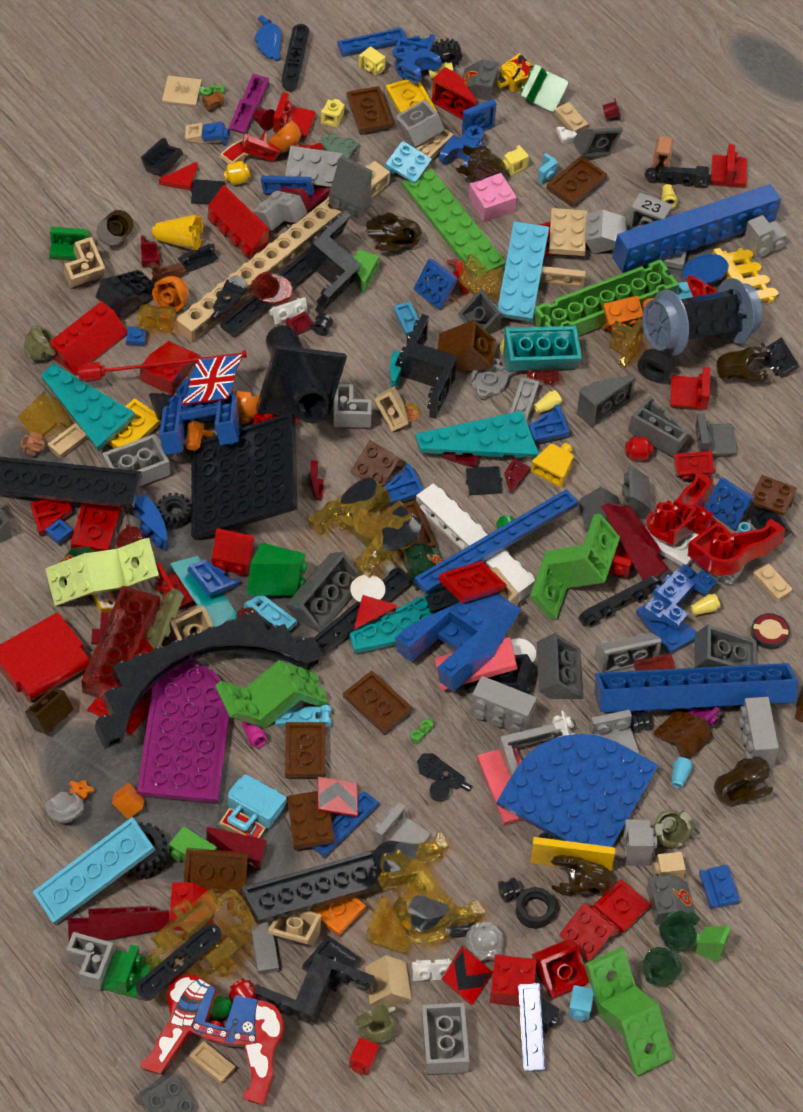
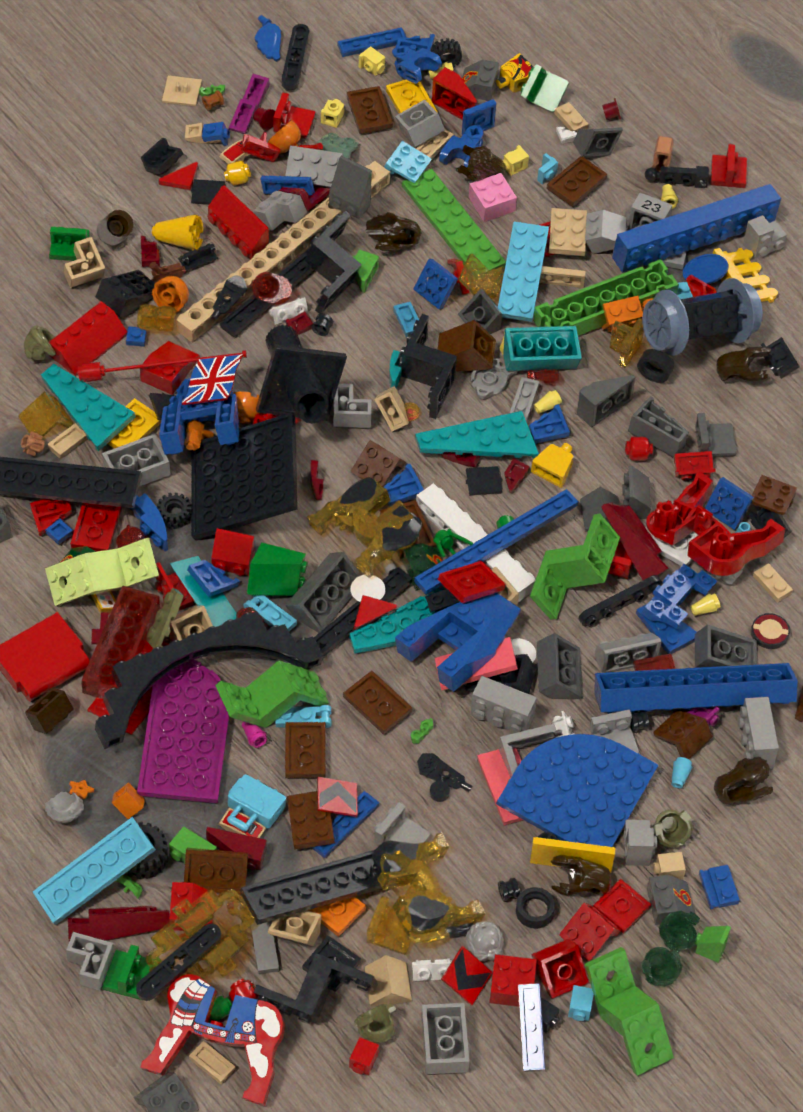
(130, 885): none -> bright green piece
(444, 539): none -> green plant
(691, 391): red bracket -> none

